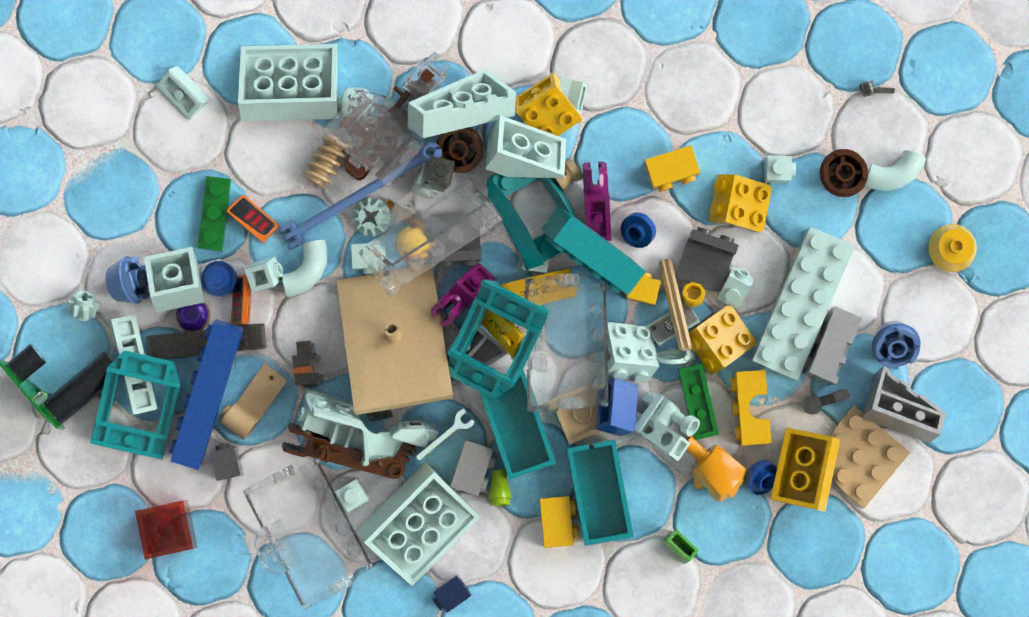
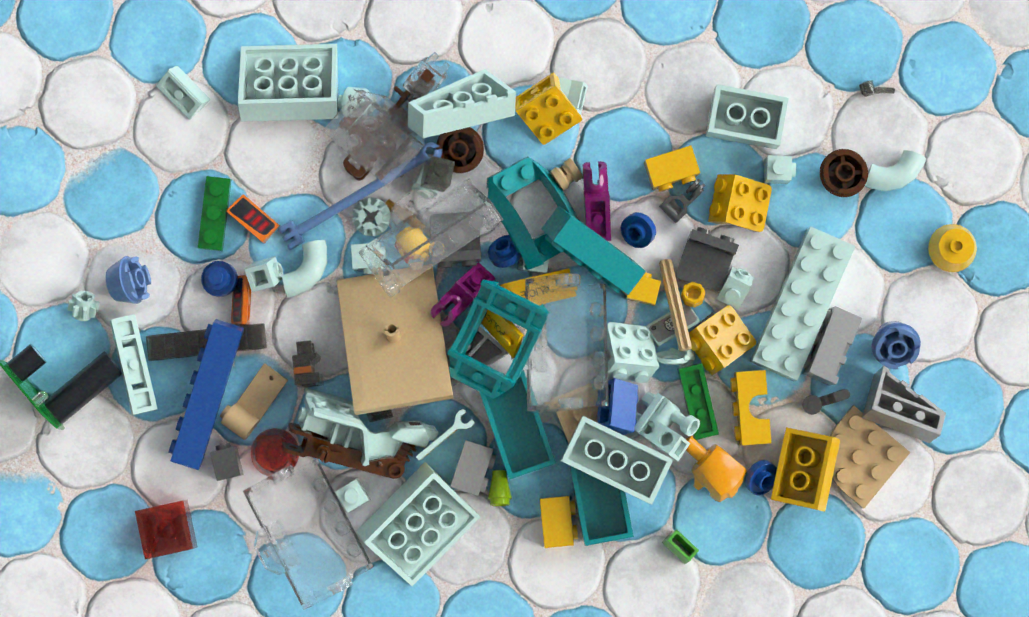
(129, 438): teal wedge -> none
(174, 279): light aqua brick -> none
(193, 317): dark purple piece -> none
(268, 453): none -> clear red cone
(324, 163): tan piece -> none
(451, 594): dark blue brick -> none
(503, 252): none -> blue plate
(524, 151): light aqua slope -> none
(617, 460): none -> light aqua brick
(696, 190): none -> dark grey piece
(747, 116): none -> light aqua brick

